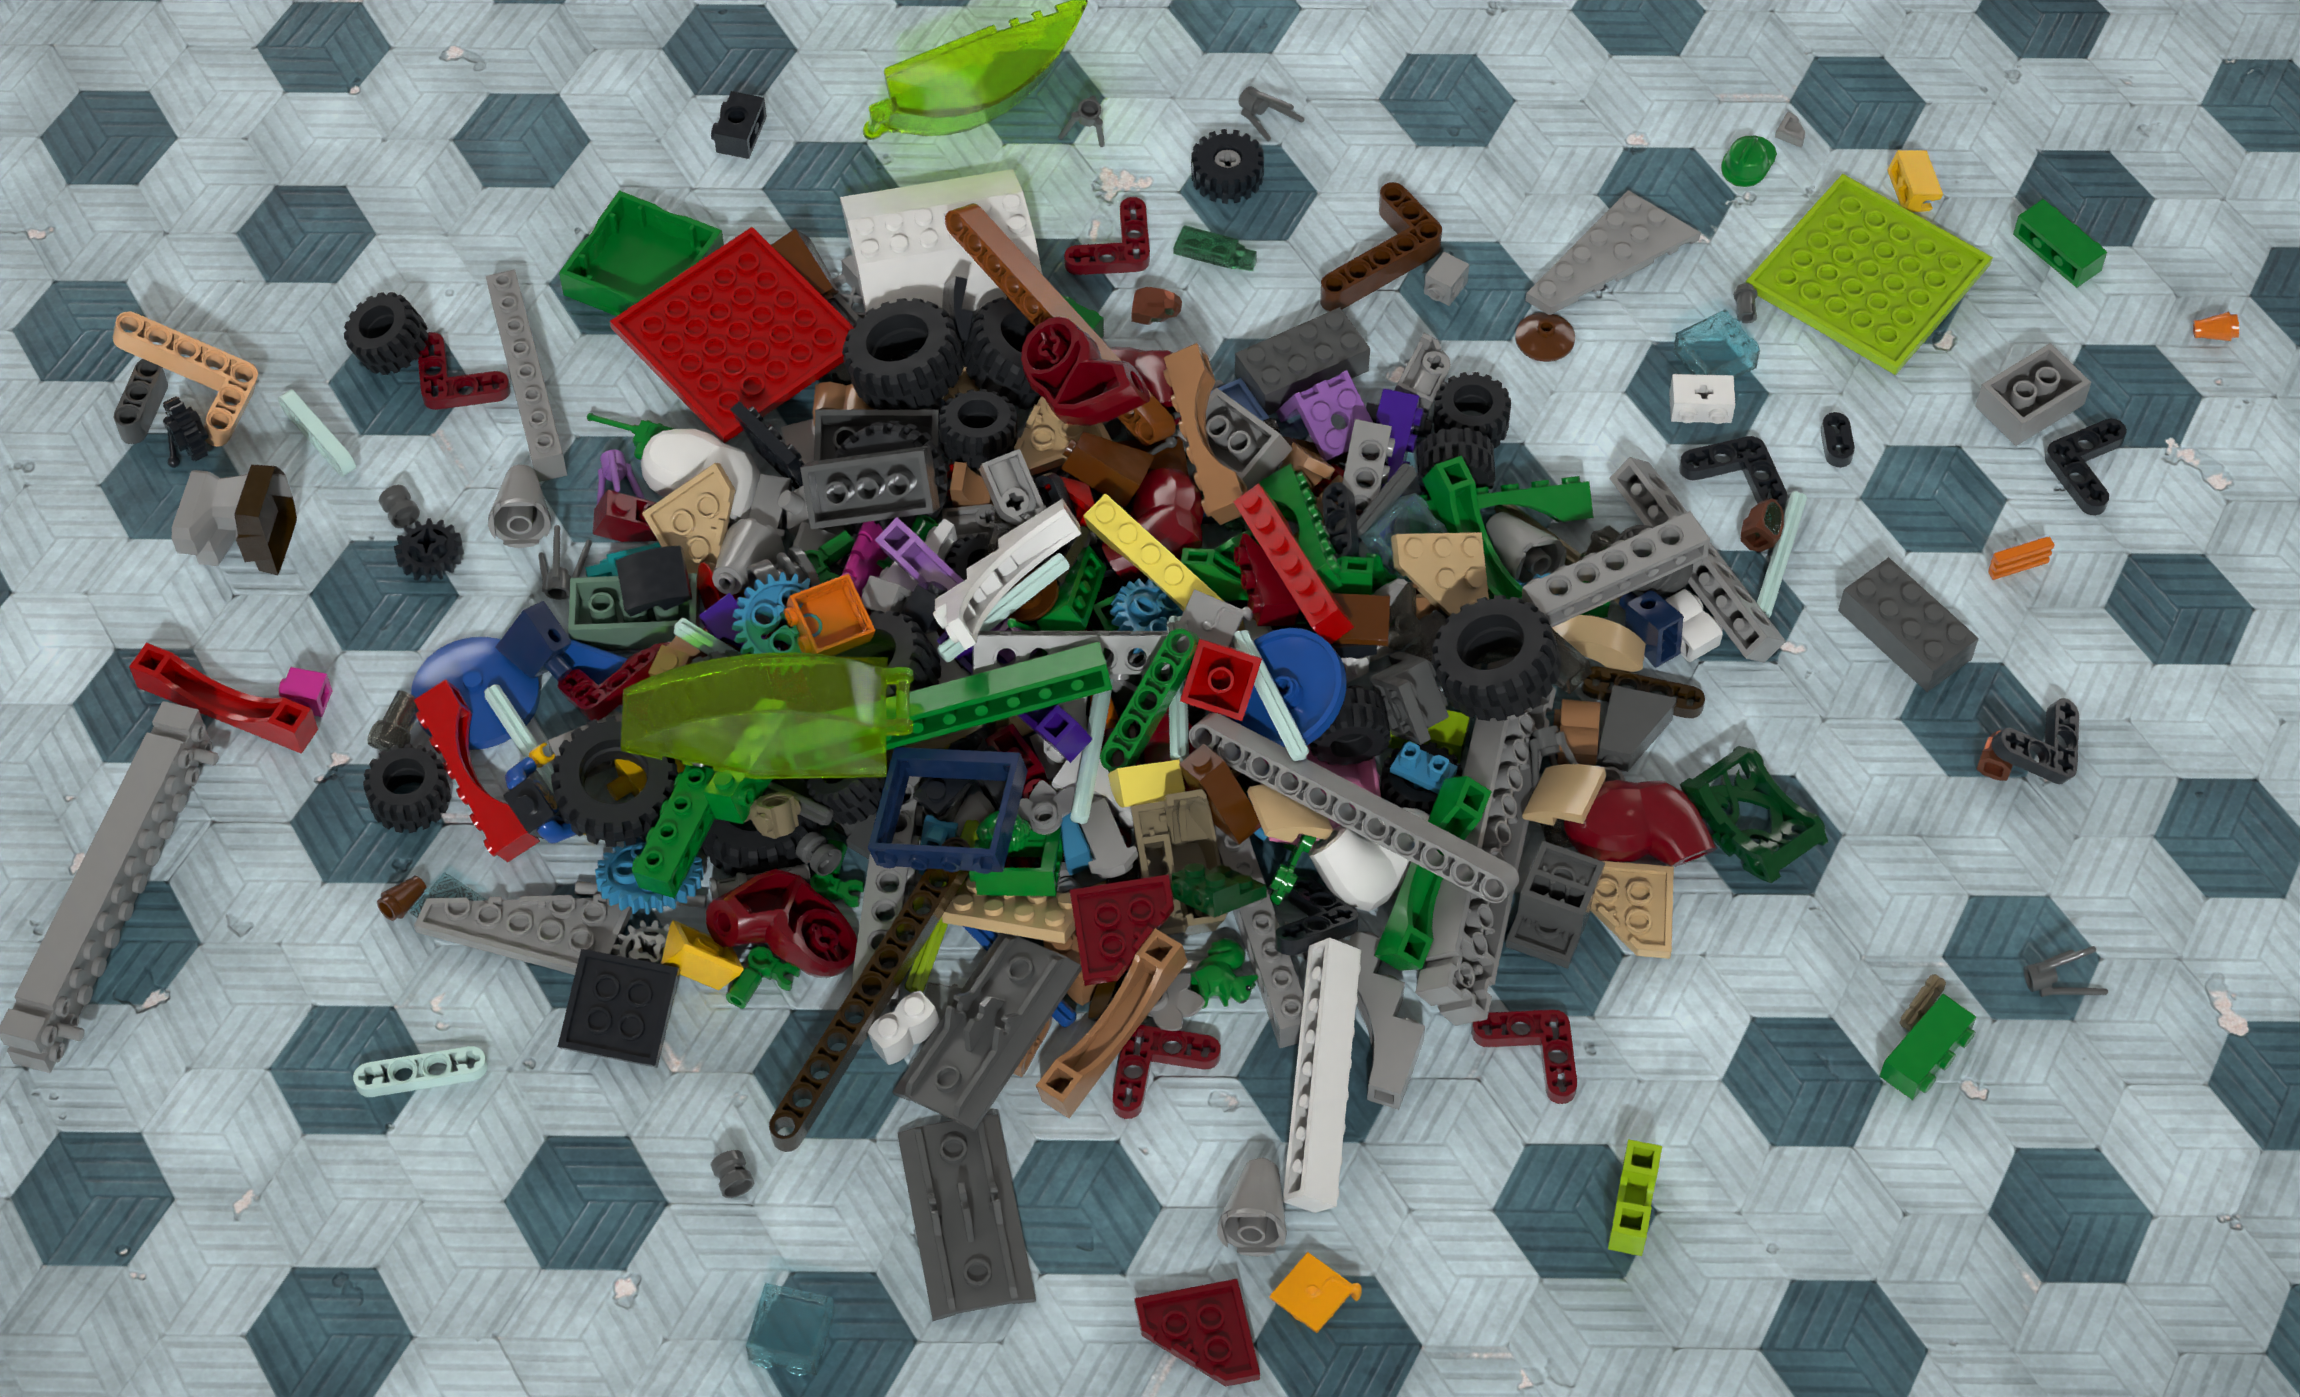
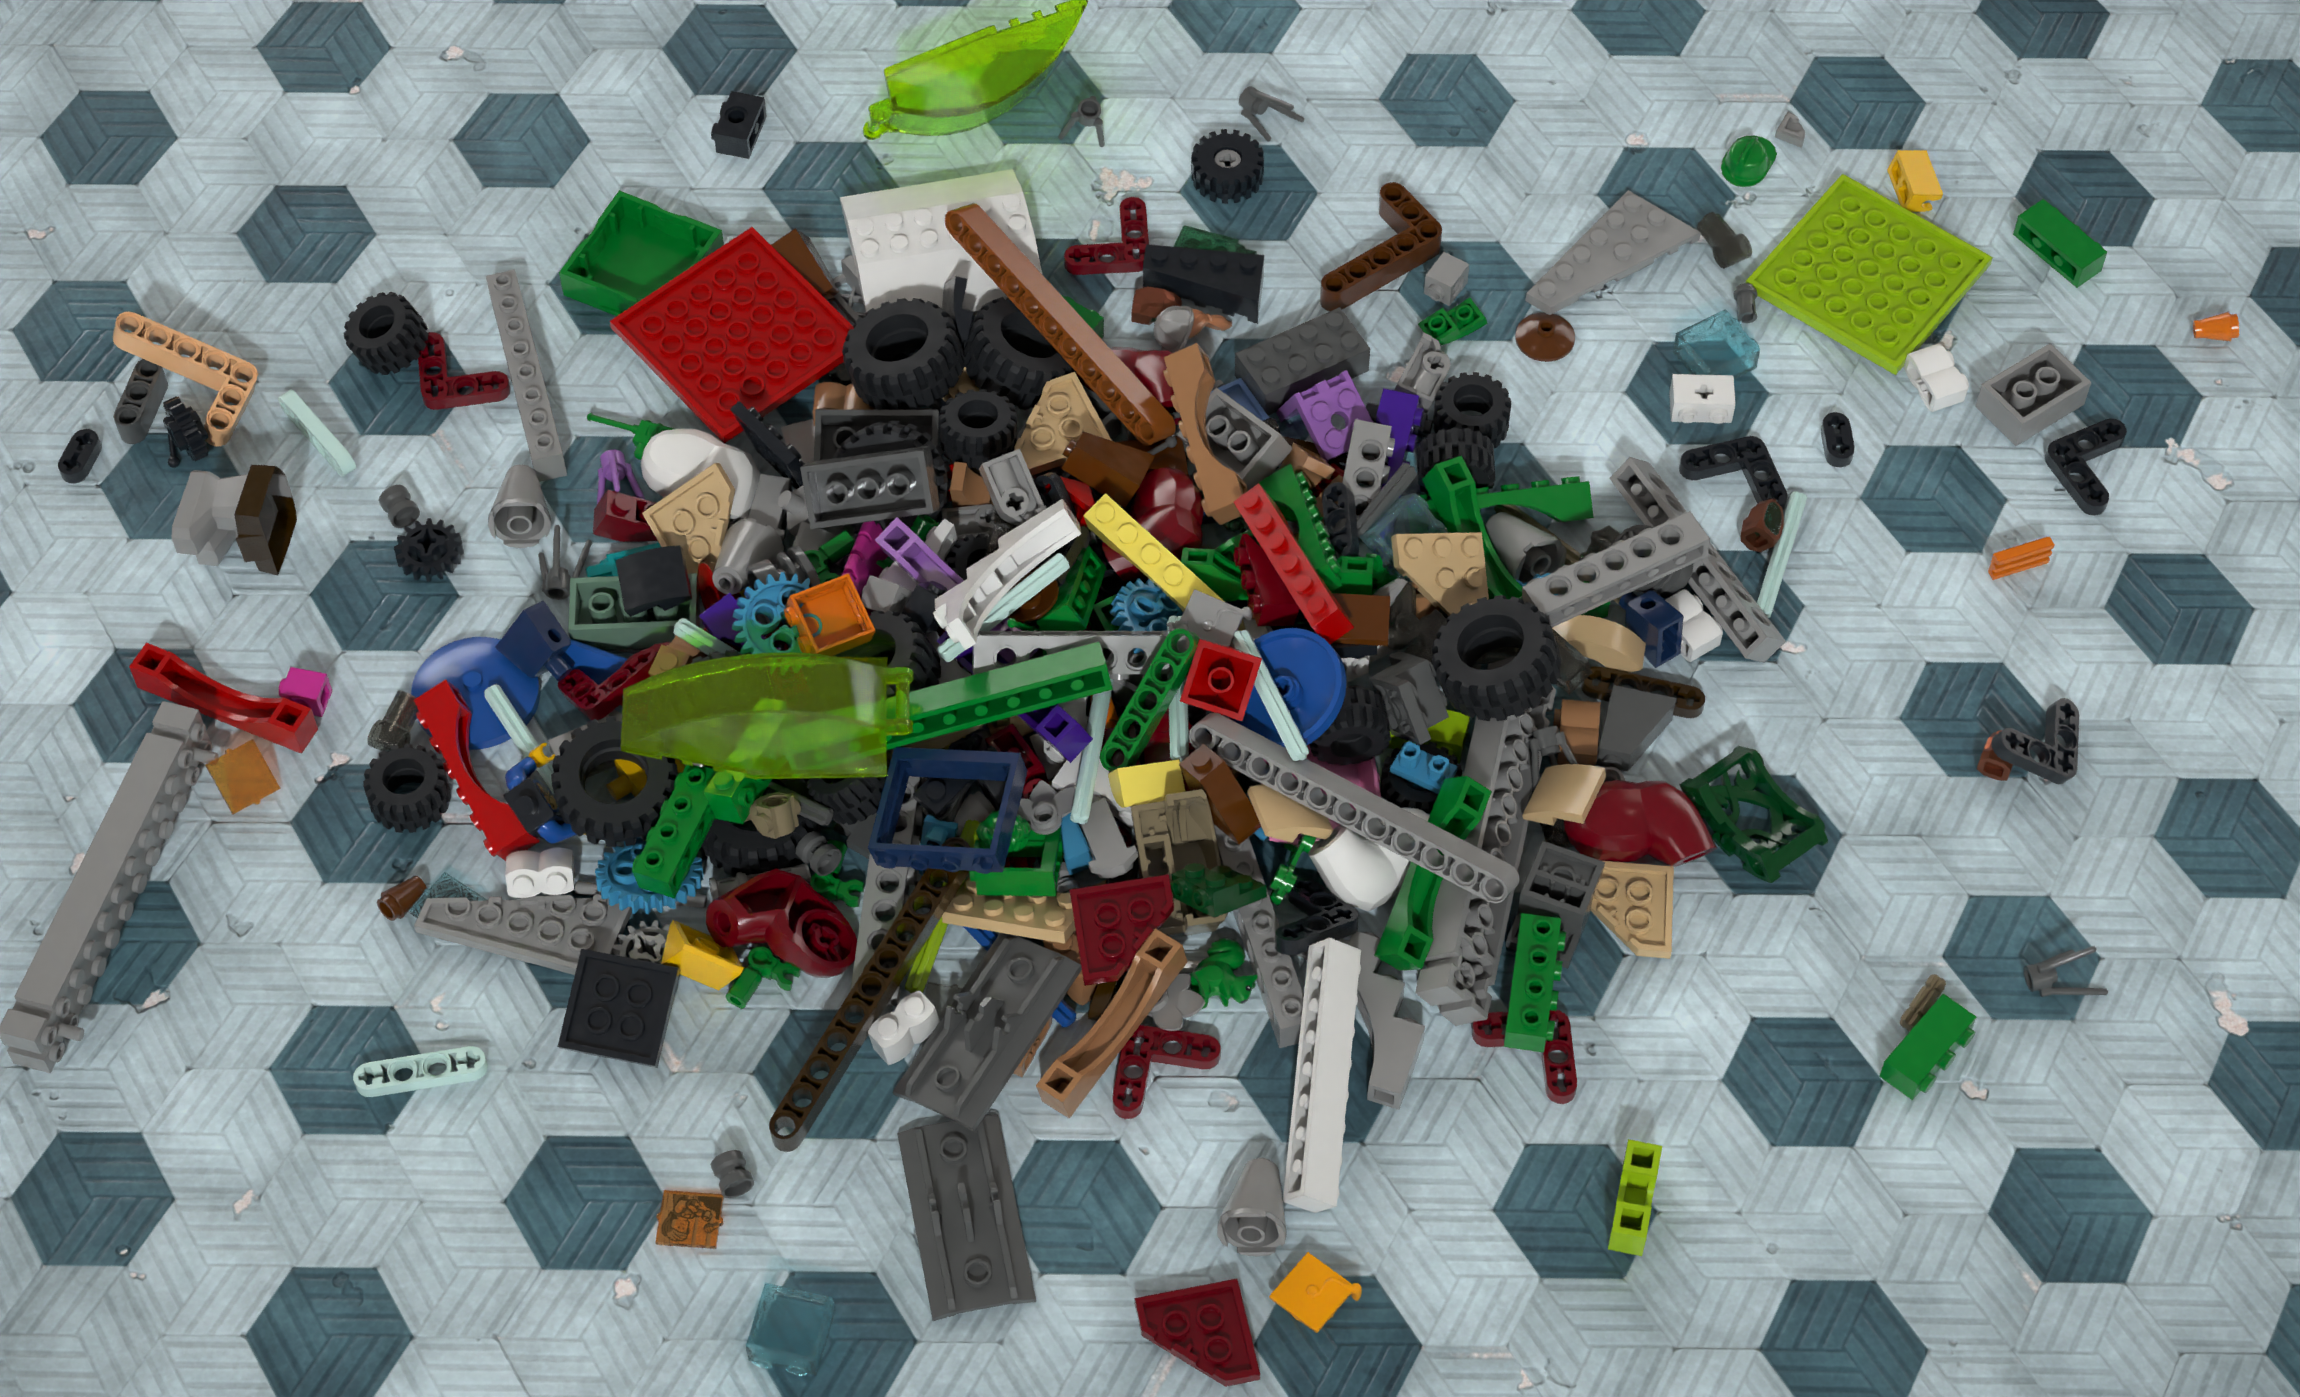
(75, 454): none -> black beam
(242, 776): none -> clear orange piece
(543, 872): none -> white brick
(689, 1219): none -> clear orange piece
(1074, 379): dark red piece -> none
(1180, 323): none -> light grey piece
(1208, 277): none -> black wedge
(1455, 323): none -> green slope
(1532, 983): none -> green brick
(1726, 245): none -> clear smoke piece
(1908, 624): dark grey brick -> none
(1935, 377): none -> white brick

